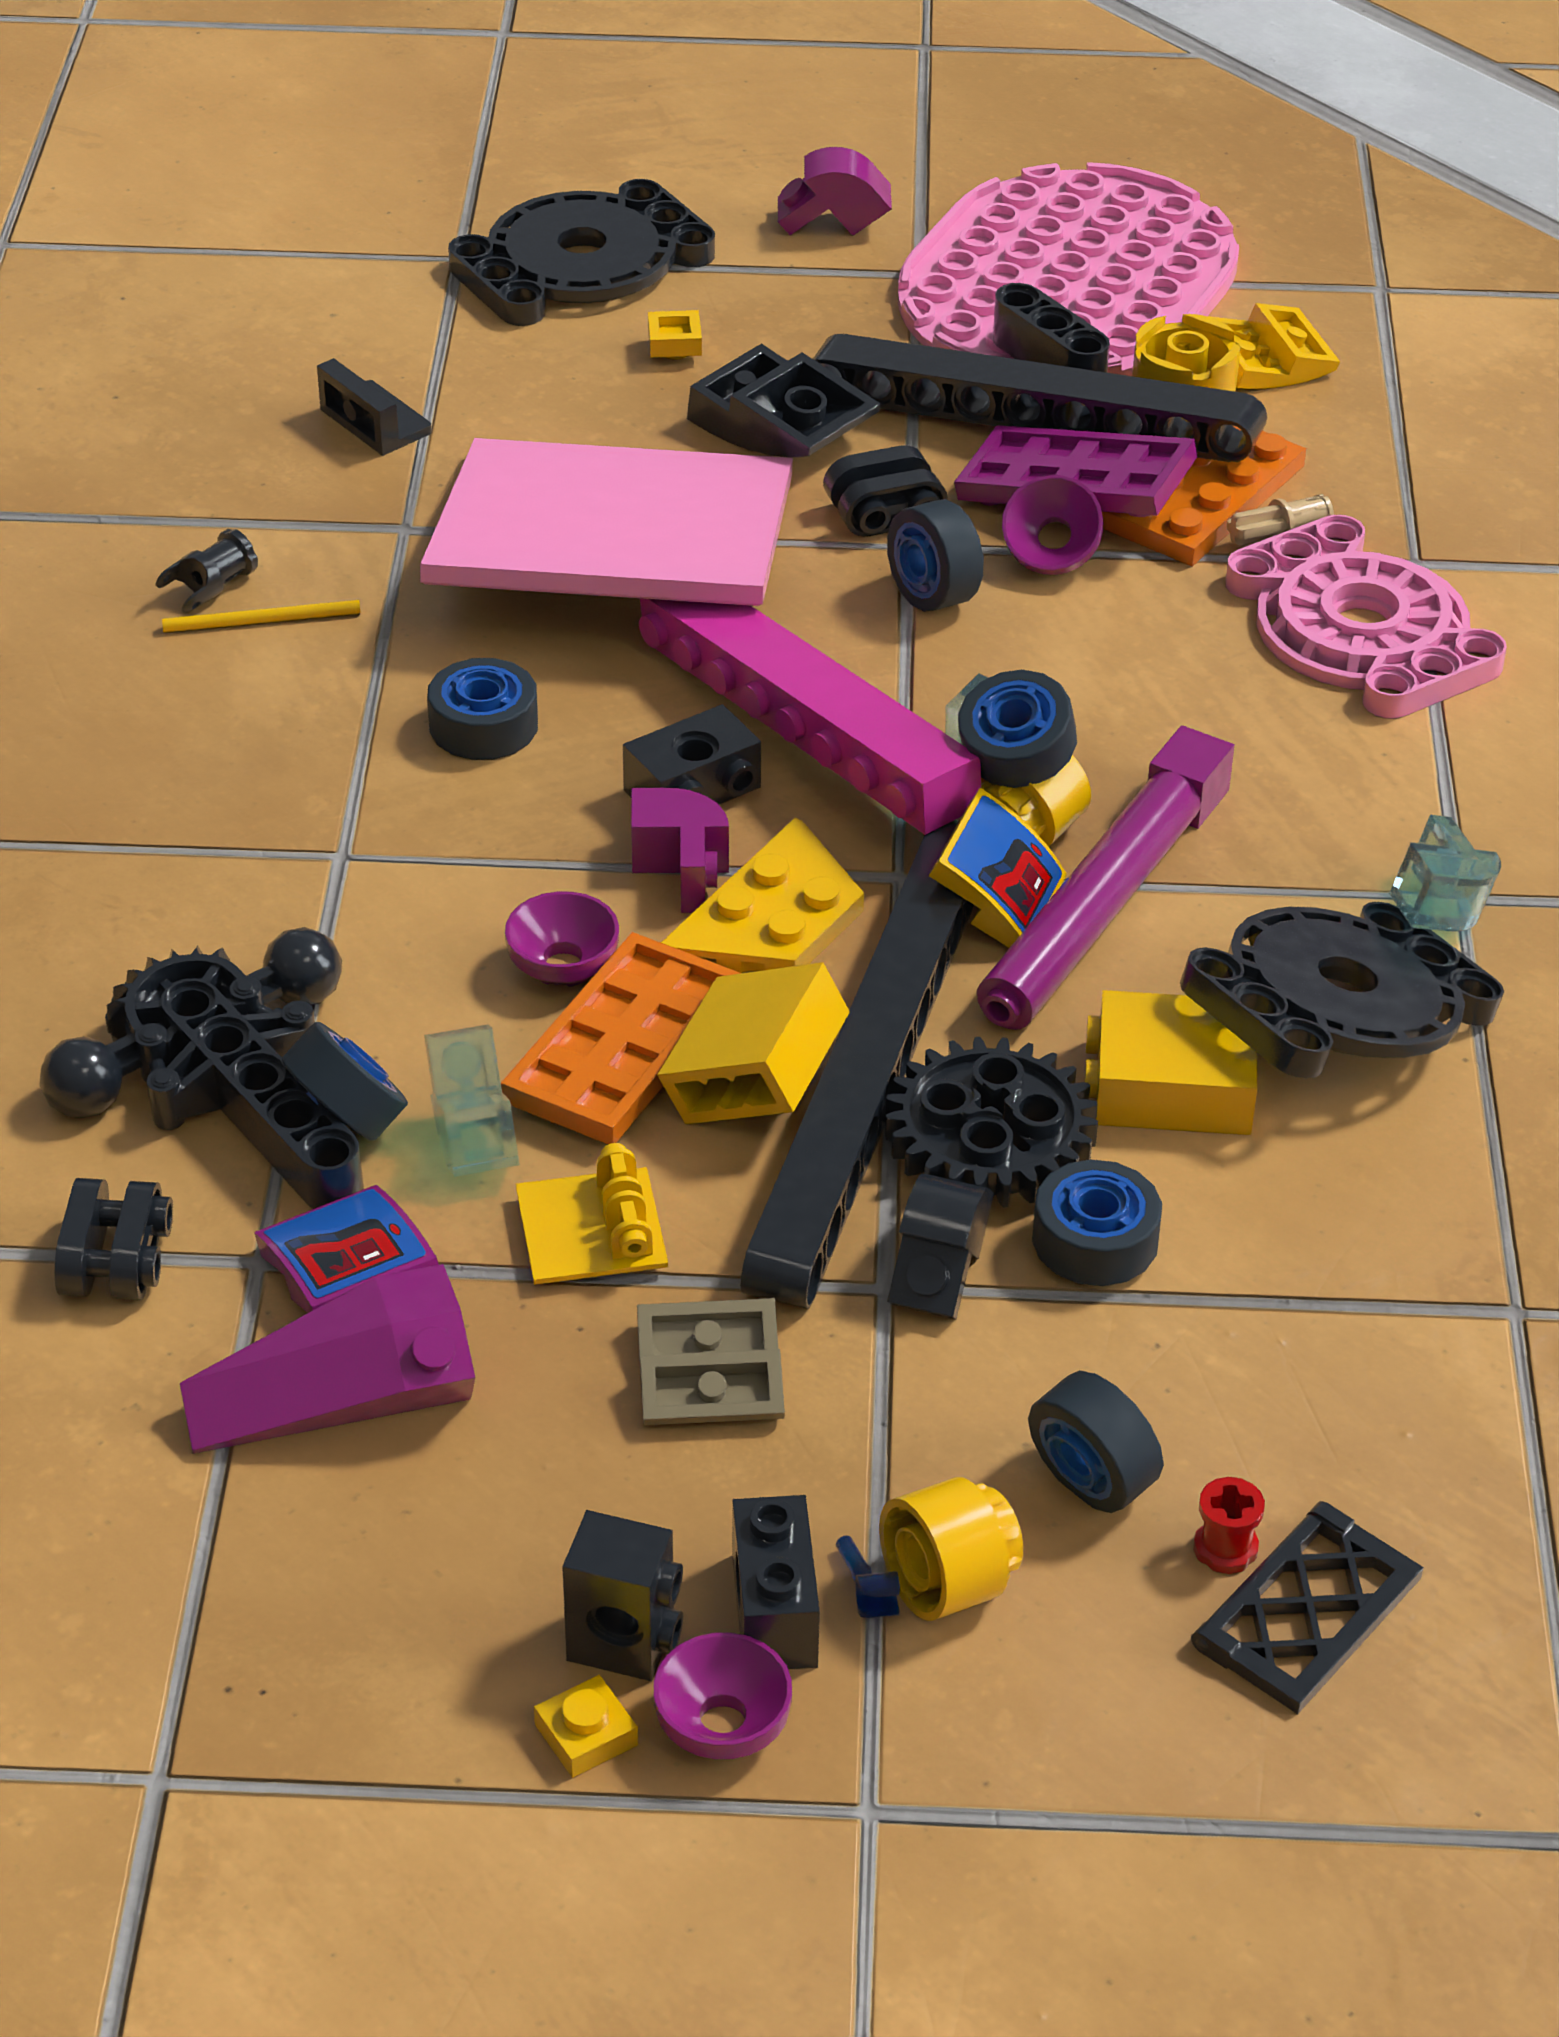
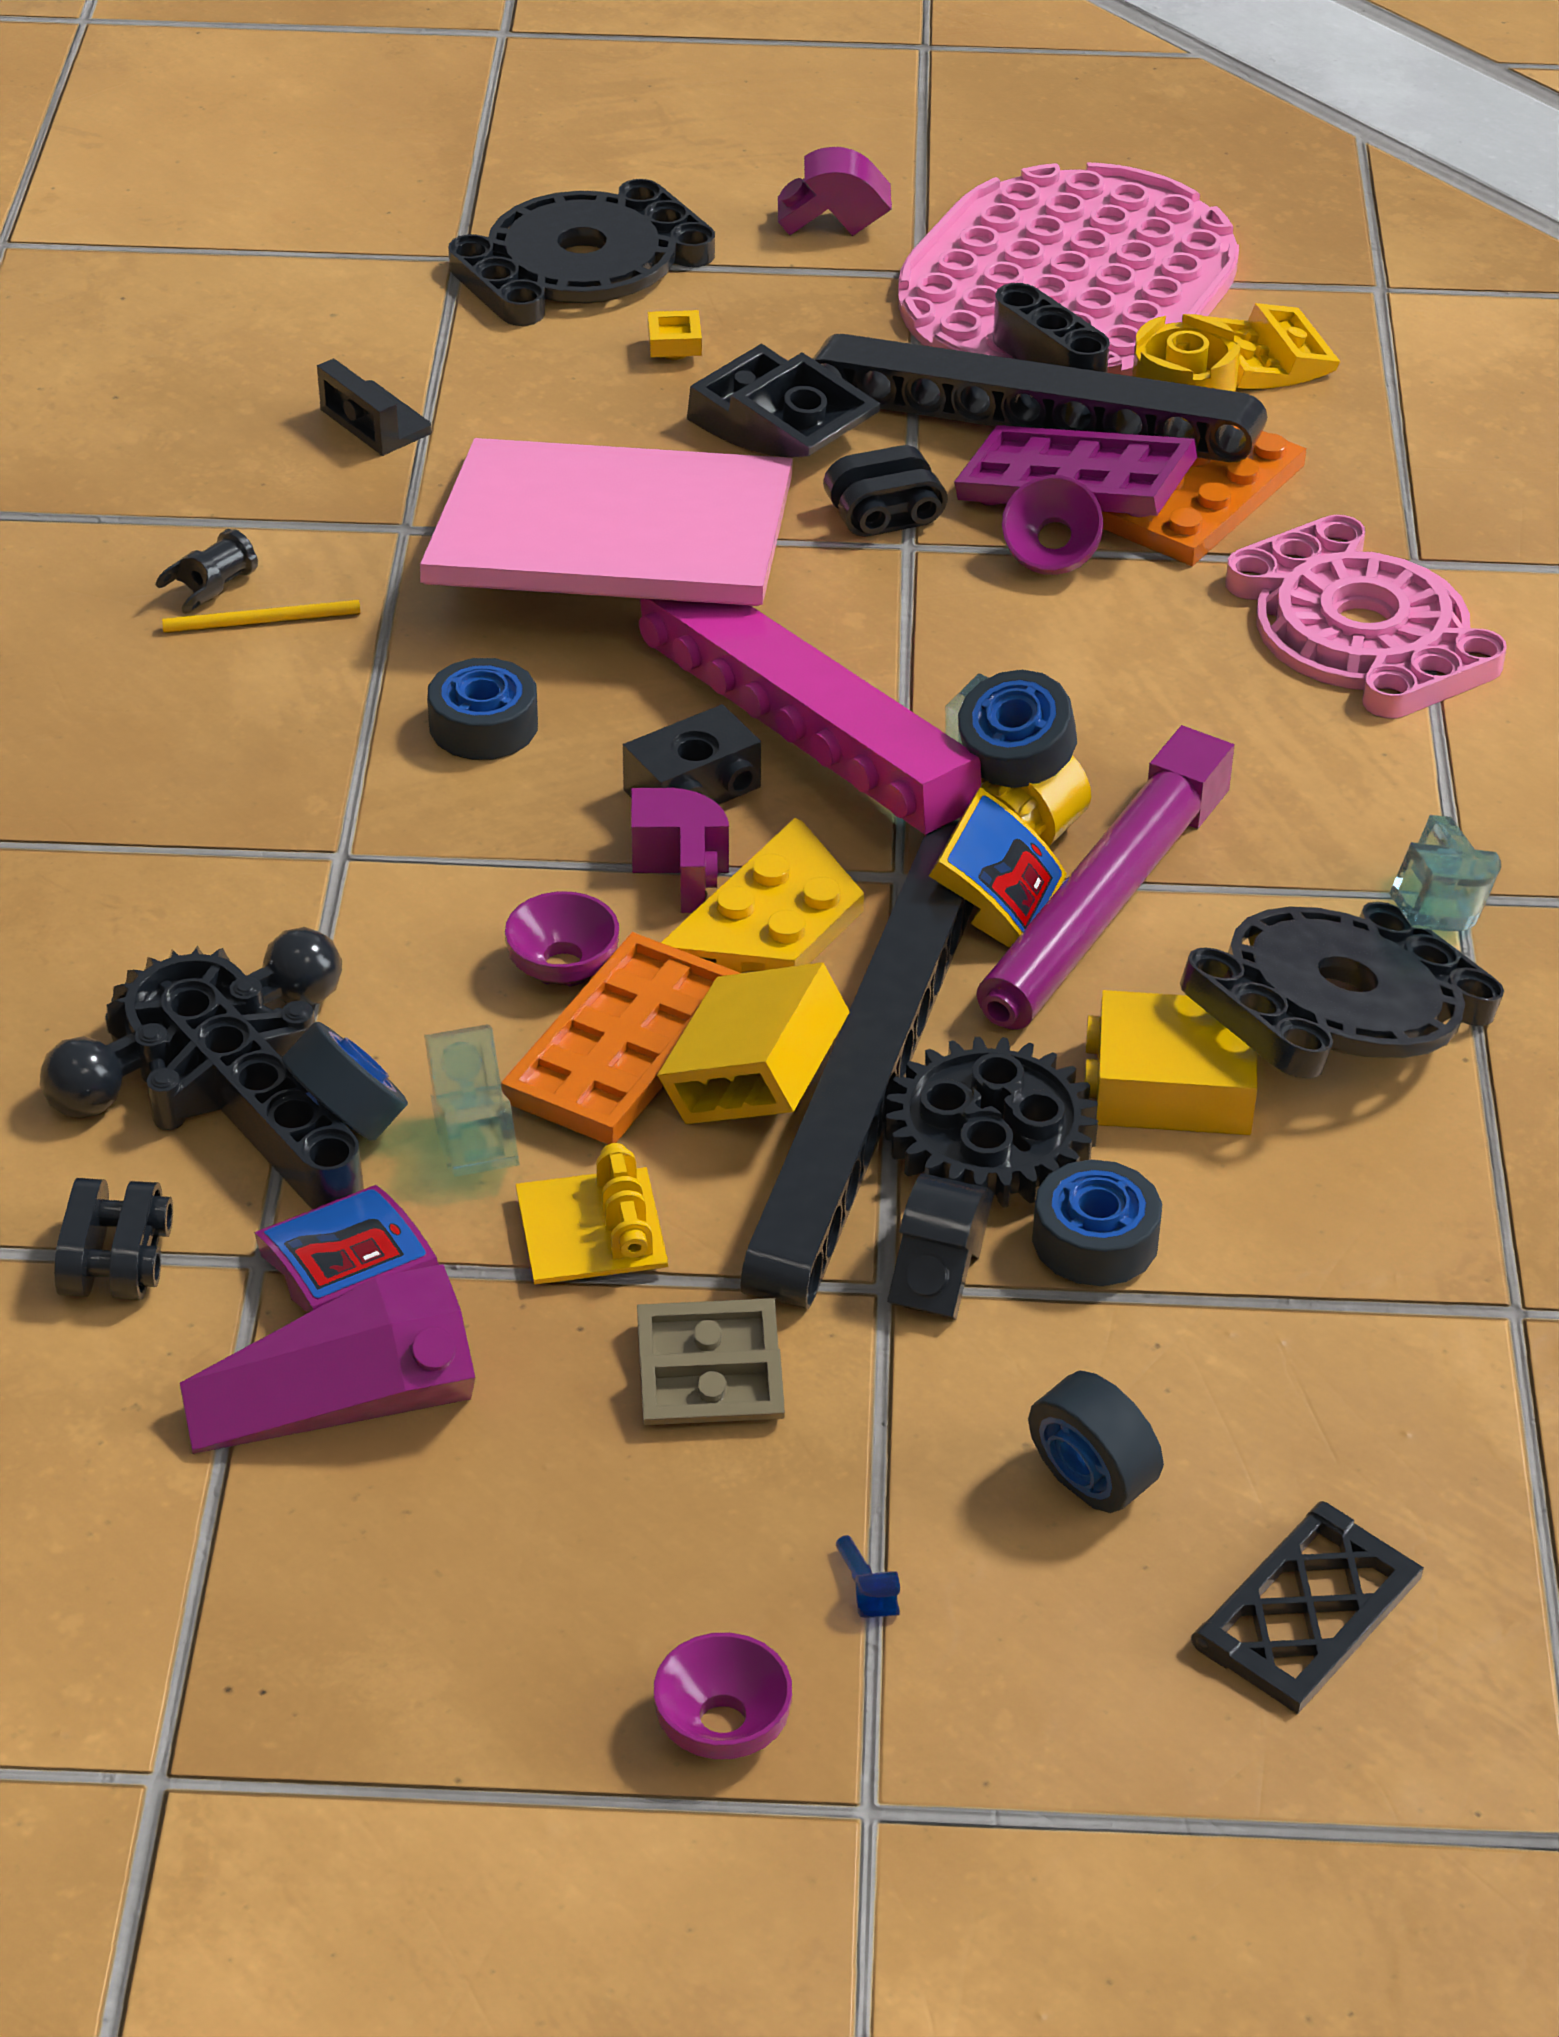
(586, 1726): yellow plate -> none
(621, 1595): black brick -> none
(776, 1576): black brick -> none
(935, 555): black wheel -> none
(950, 1546): yellow piece -> none
(1230, 1514): red bush -> none
(1277, 518): tan axle -> none

